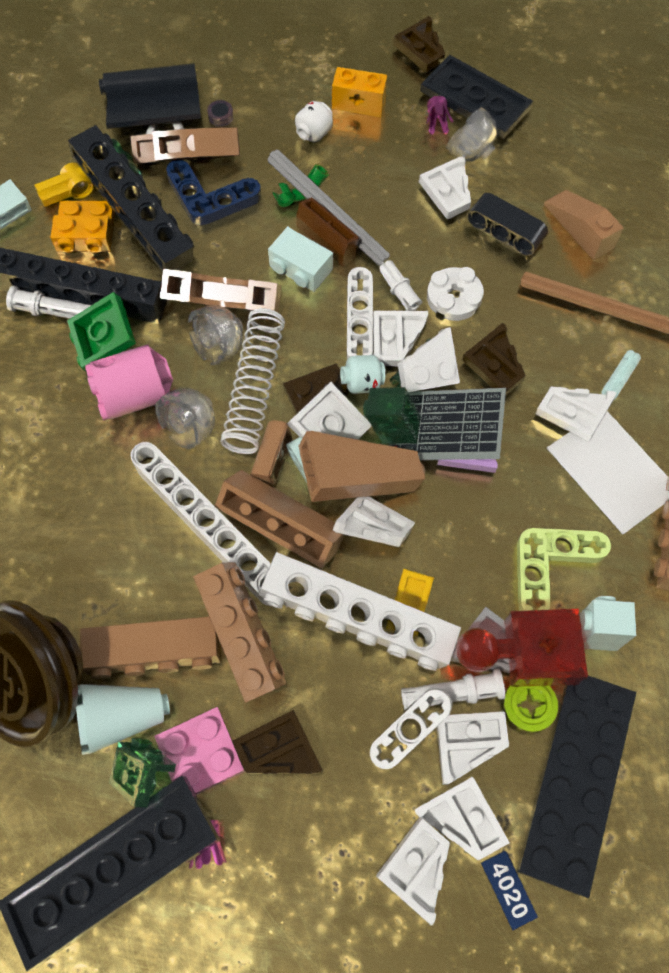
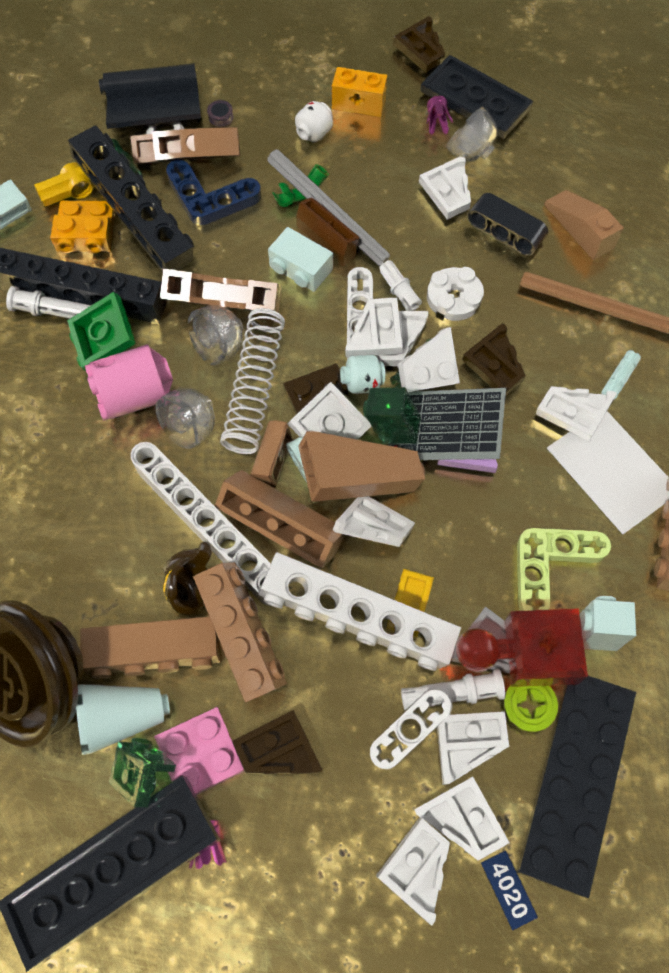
(179, 583): none -> dark brown hair
(377, 330): none -> white wing

